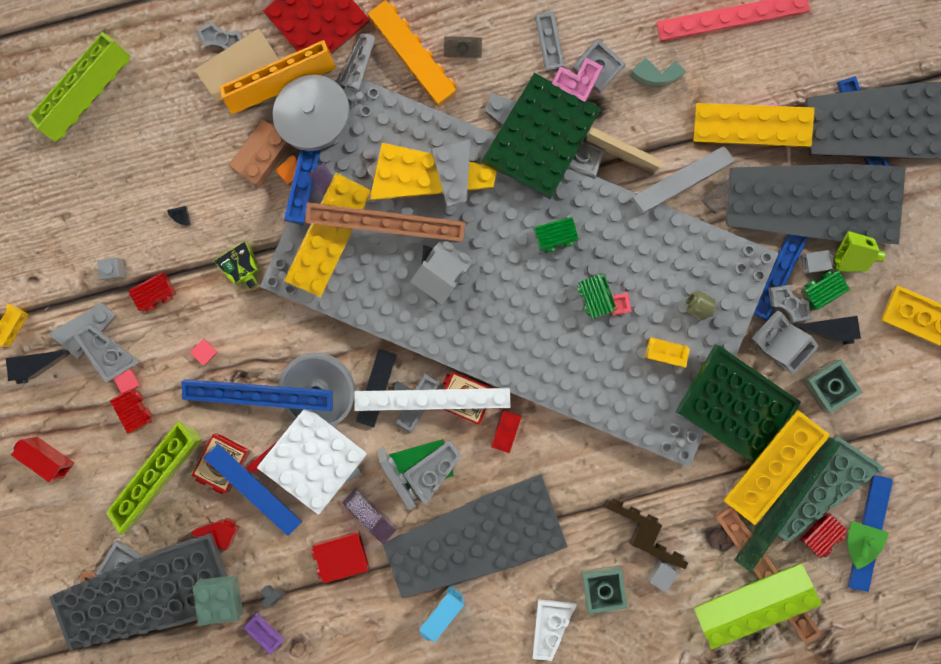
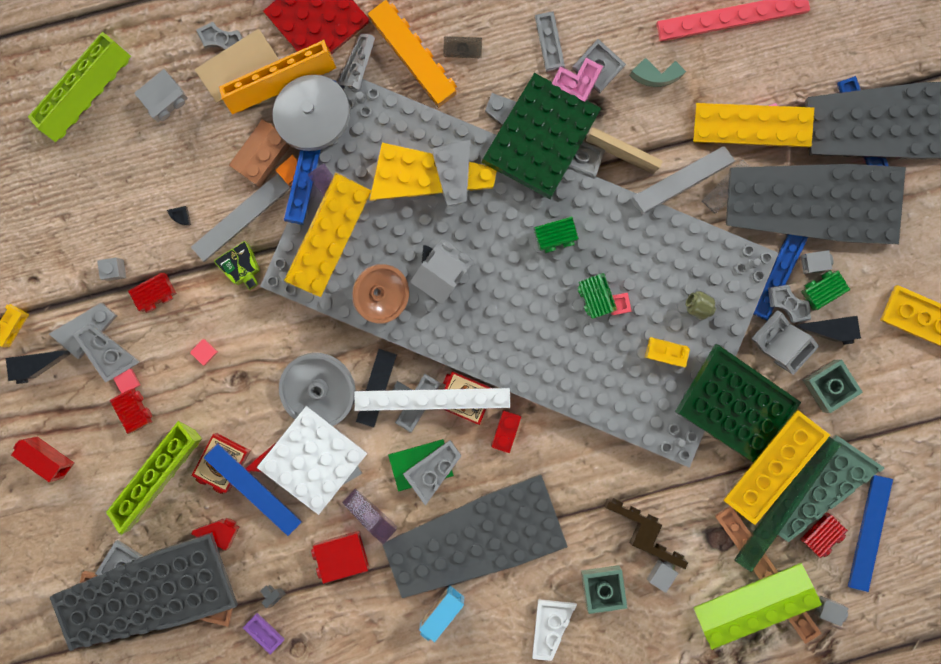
(161, 96): none -> light grey piece
(217, 600): sand green brick -> none
(240, 217): none -> light grey tile
(257, 395): blue plate -> none
(384, 222): nougat plate -> none
(391, 295): none -> nougat dish
(396, 478): light grey wing -> none
(831, 611): none -> light grey brick
(857, 253): lime torso -> none
(864, 543): bright green shield -> none

